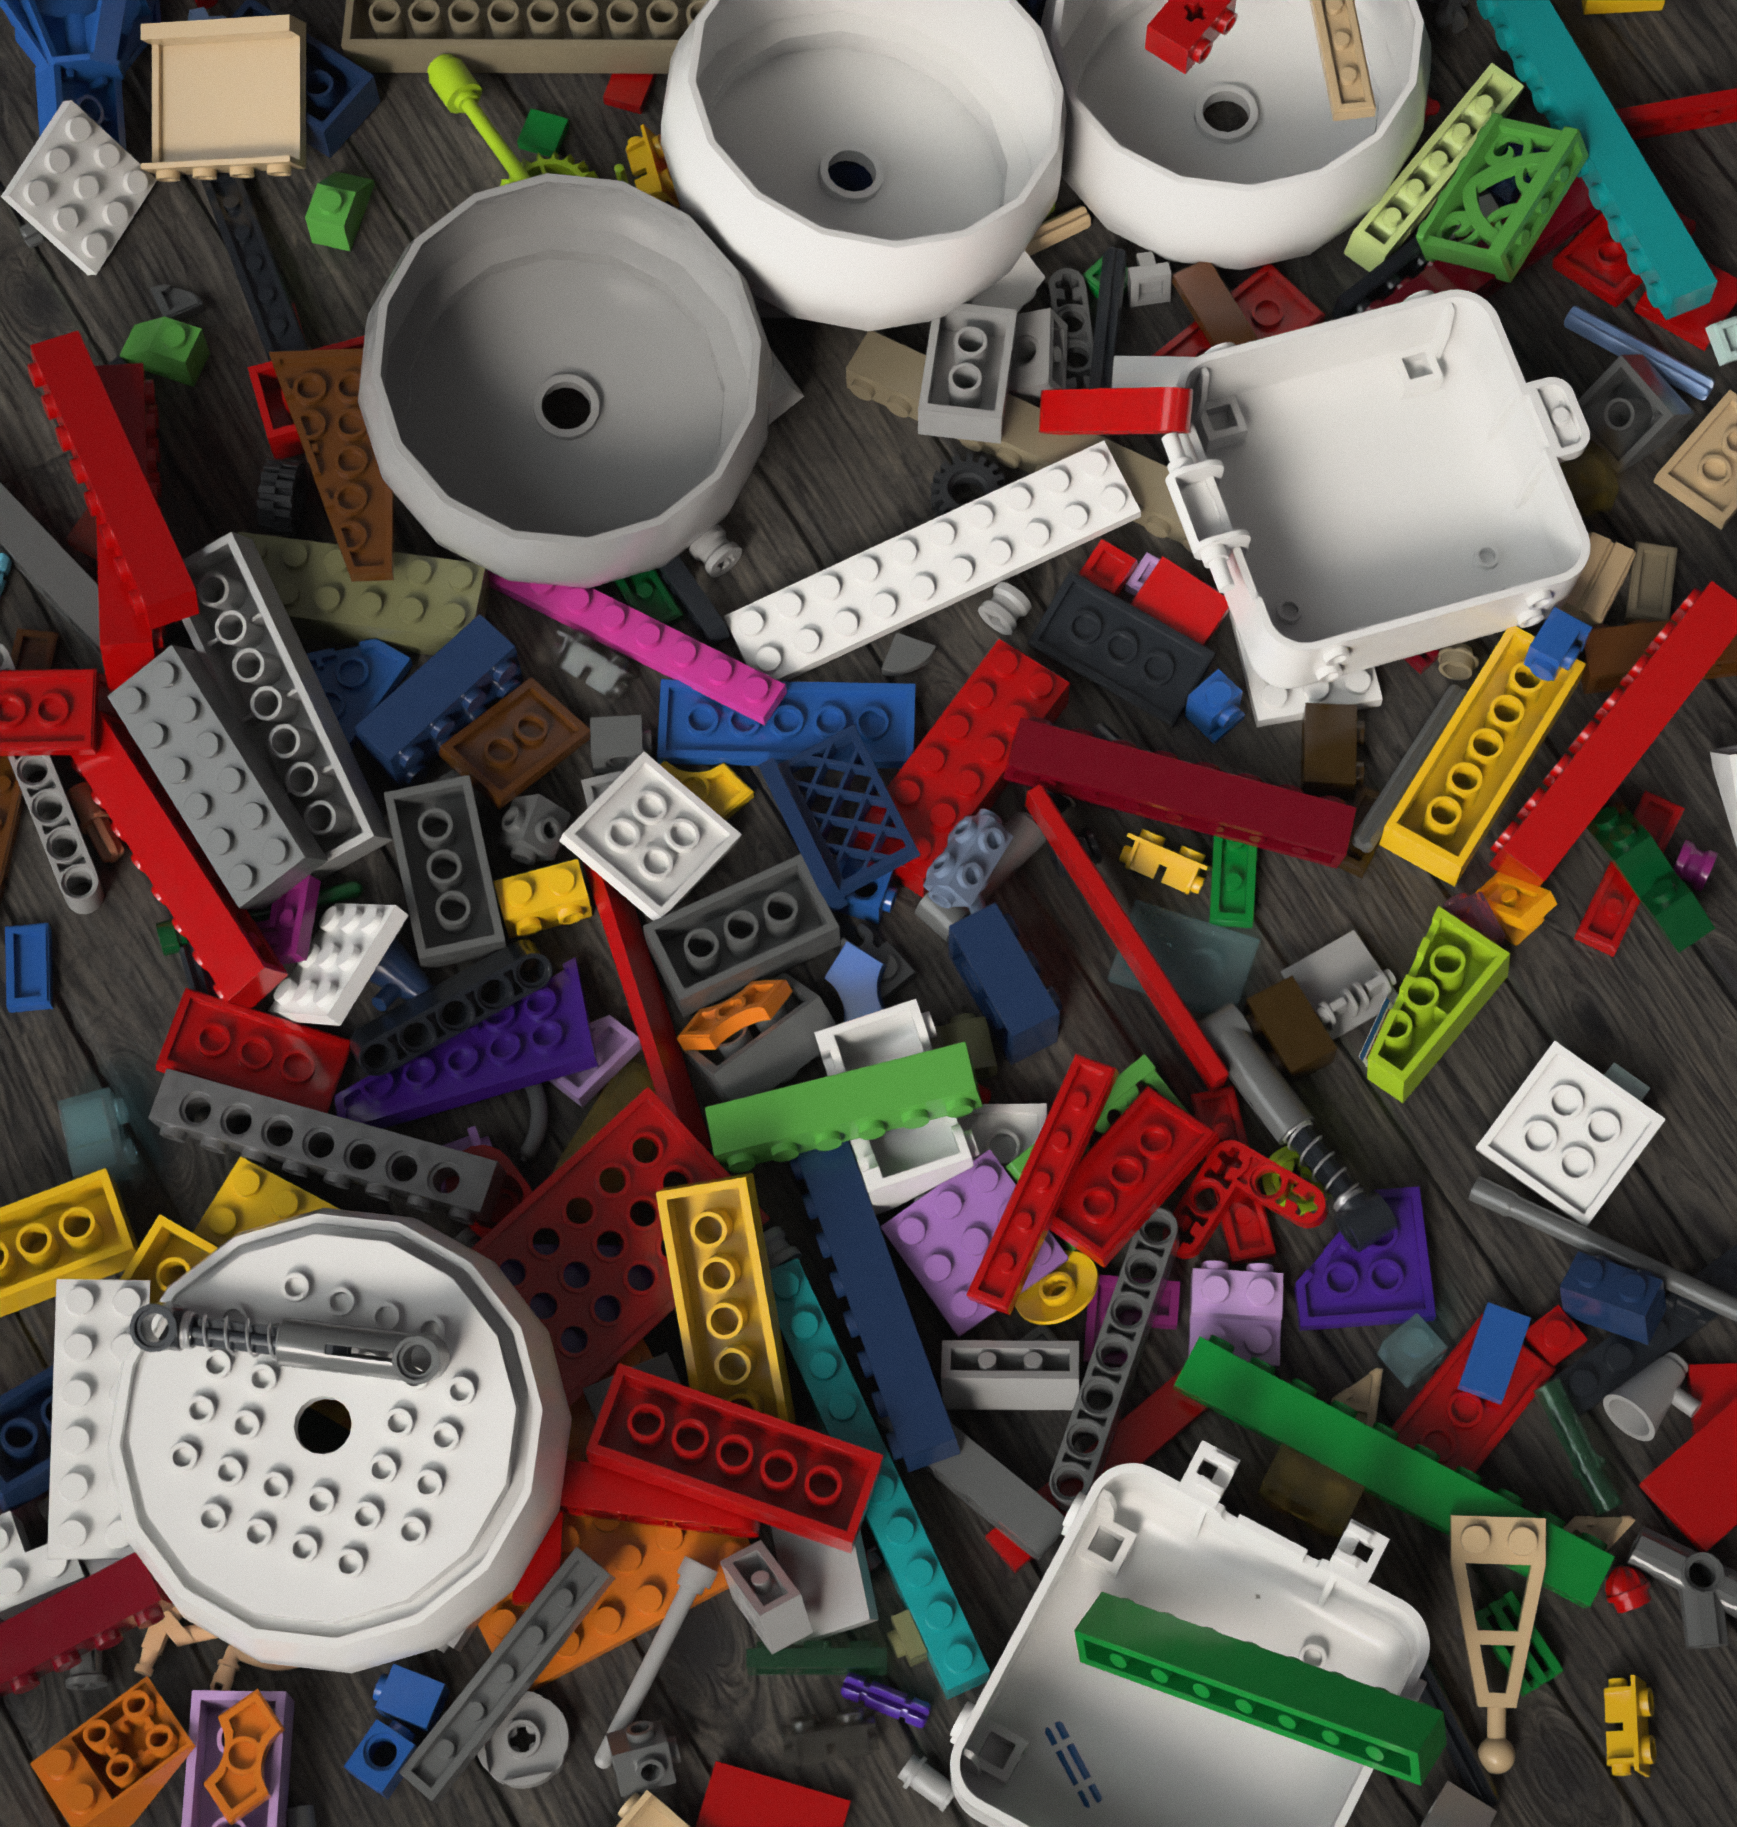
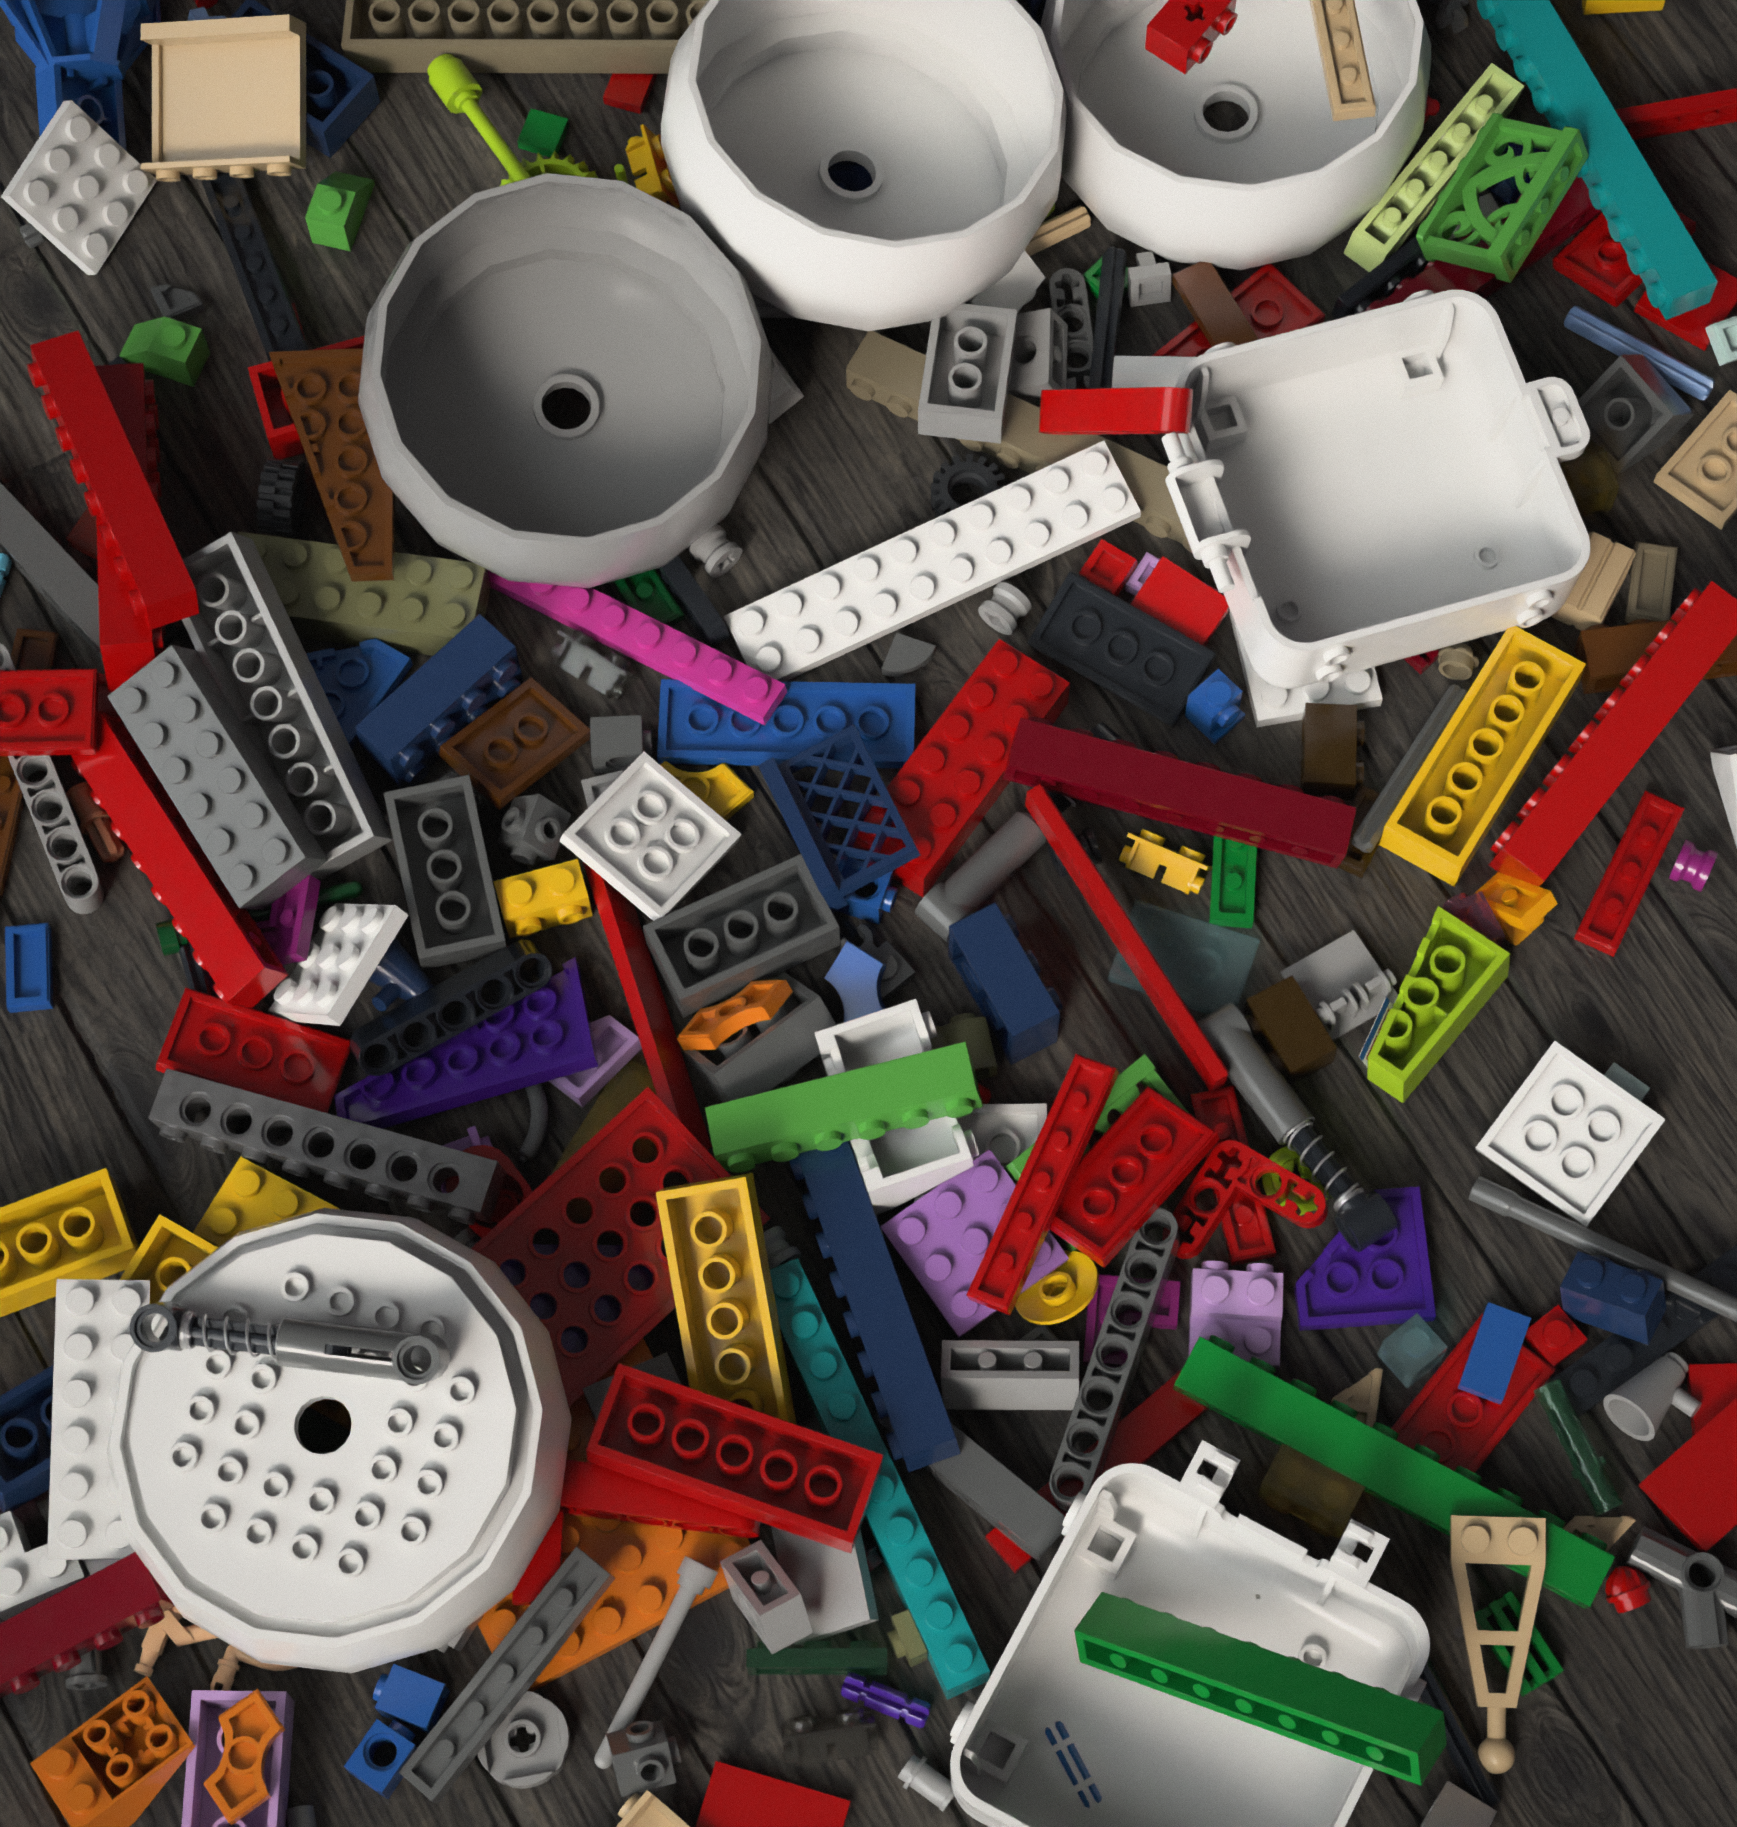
(96, 1134): clear light blue brick -> none
(967, 862): sand blue brick -> none
(1557, 645): blue brick -> none
(1633, 1745): yellow hinge -> none
(1650, 876): dark green arch -> none

